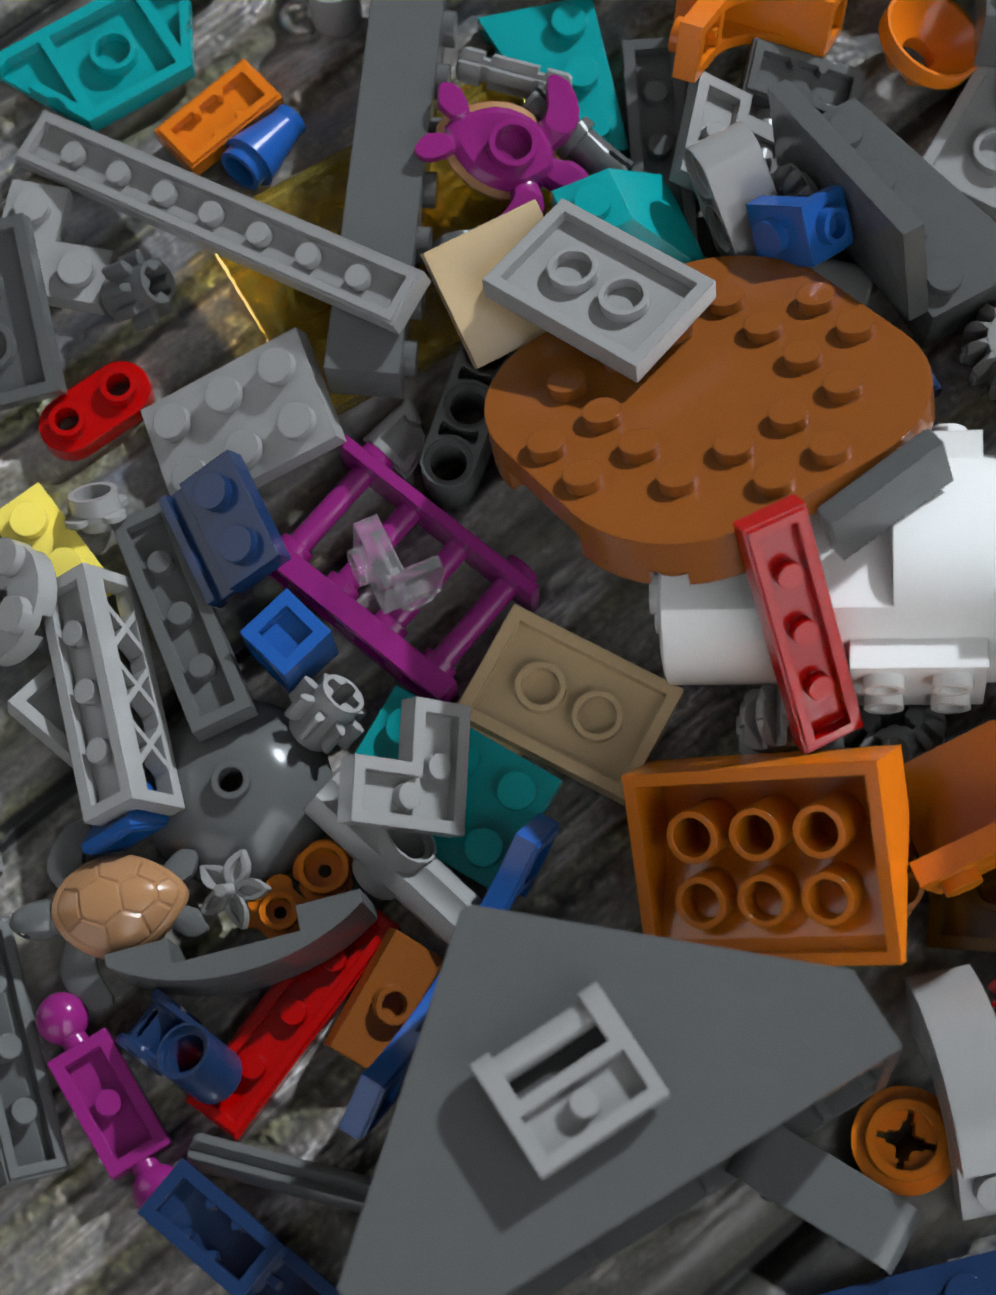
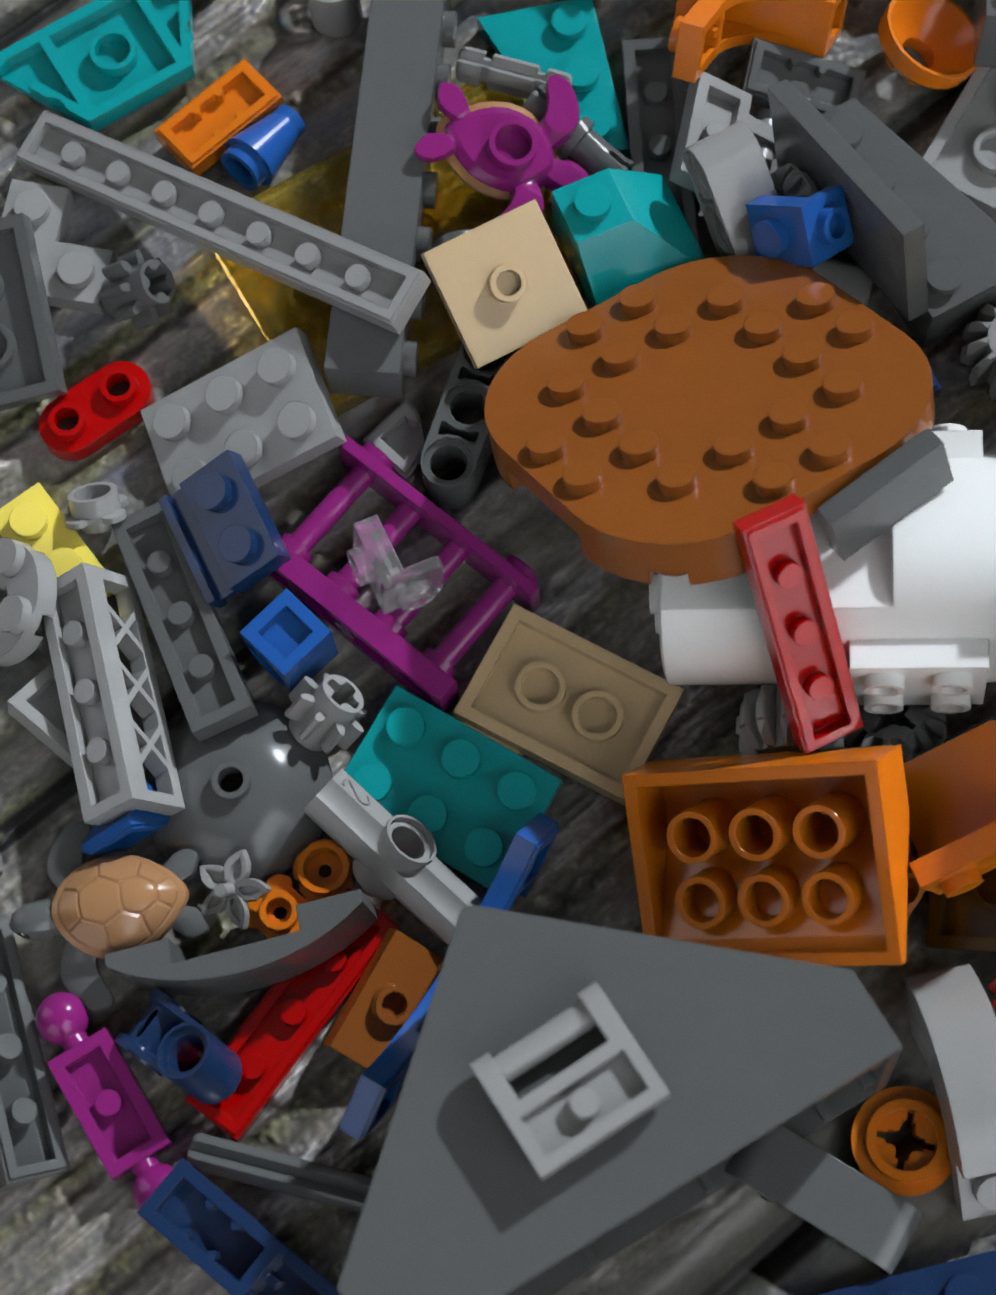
(425, 785): light grey plate -> none
(600, 289): light grey plate -> none

